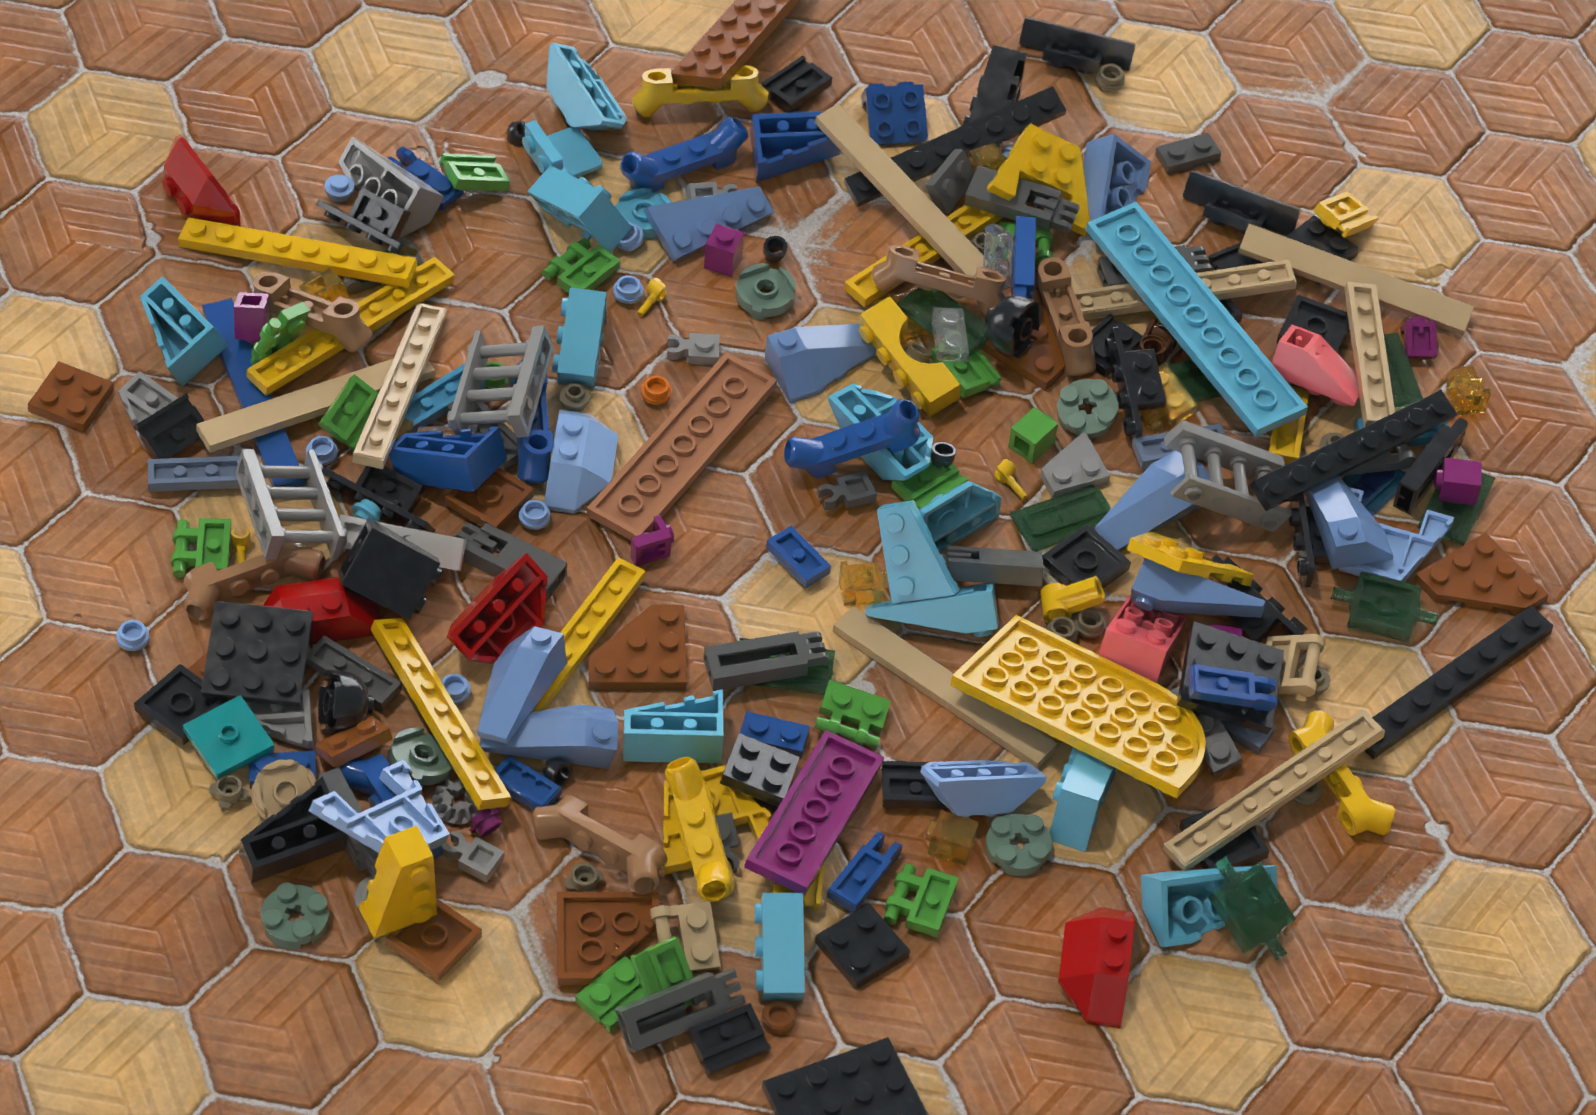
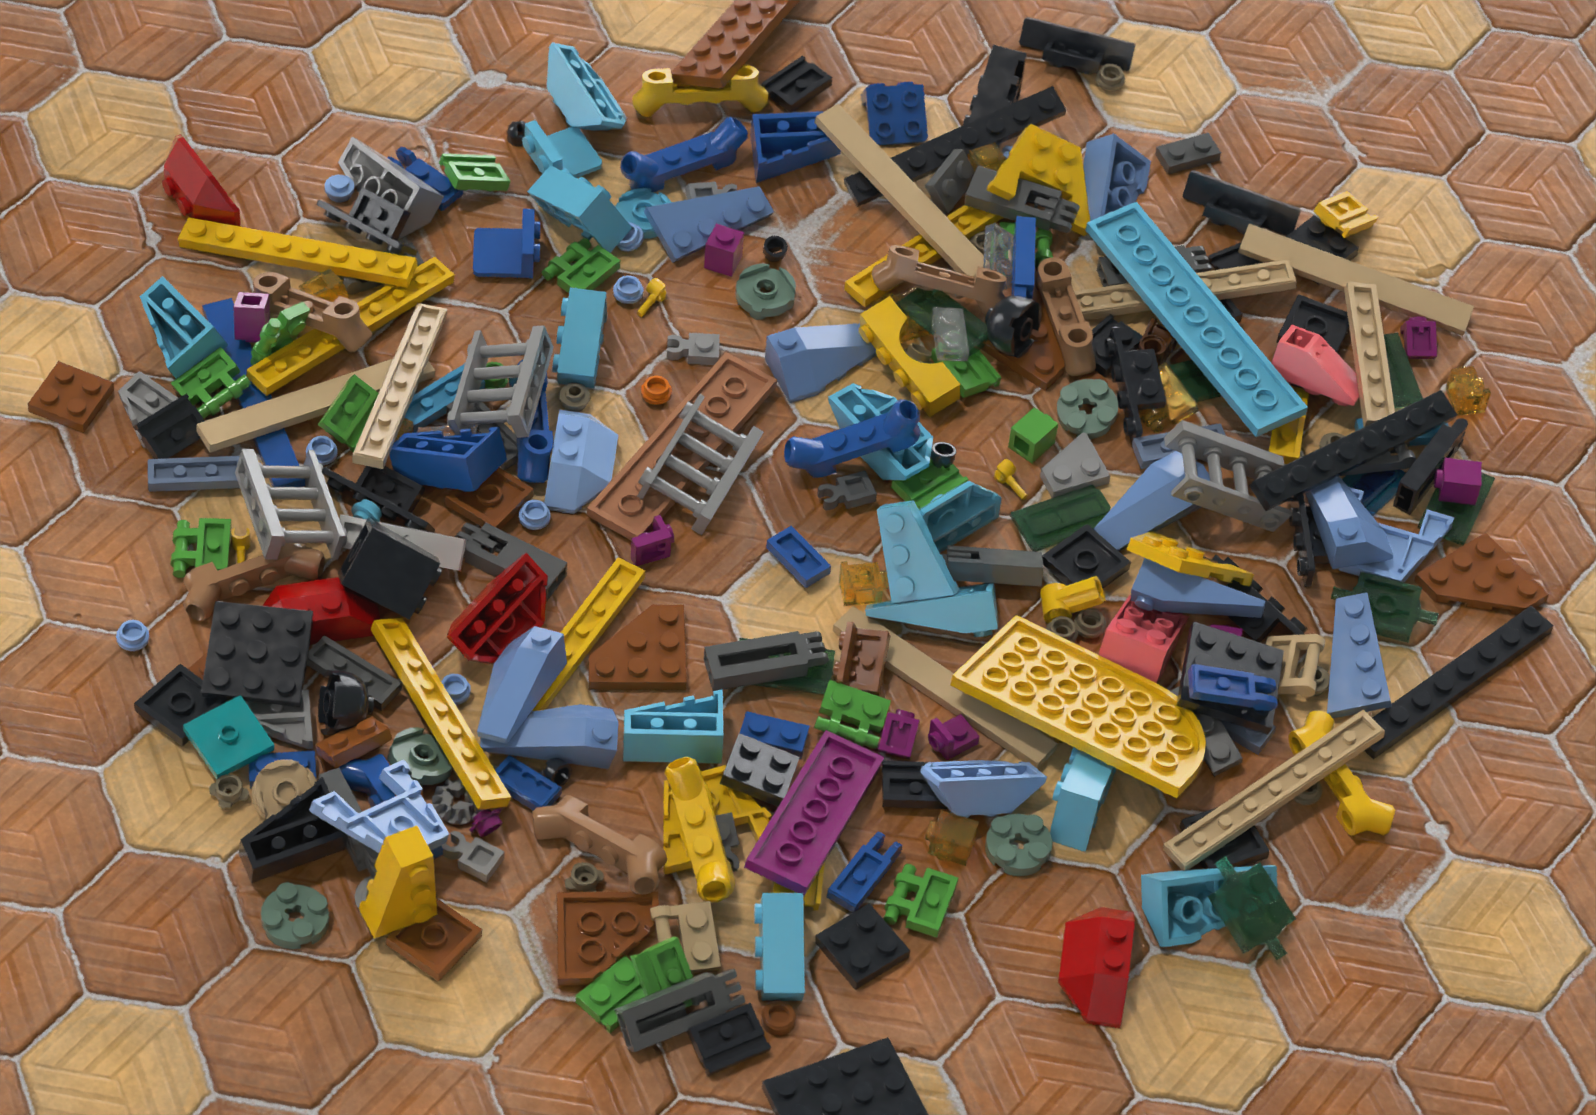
(208, 376): none -> bright green plate
(507, 250): none -> blue bracket
(715, 487): none -> light grey fence
(862, 658): none -> dark orange bracket
(899, 734): none -> magenta bracket
(952, 736): none -> magenta bracket
(1356, 661): none -> medium blue wing

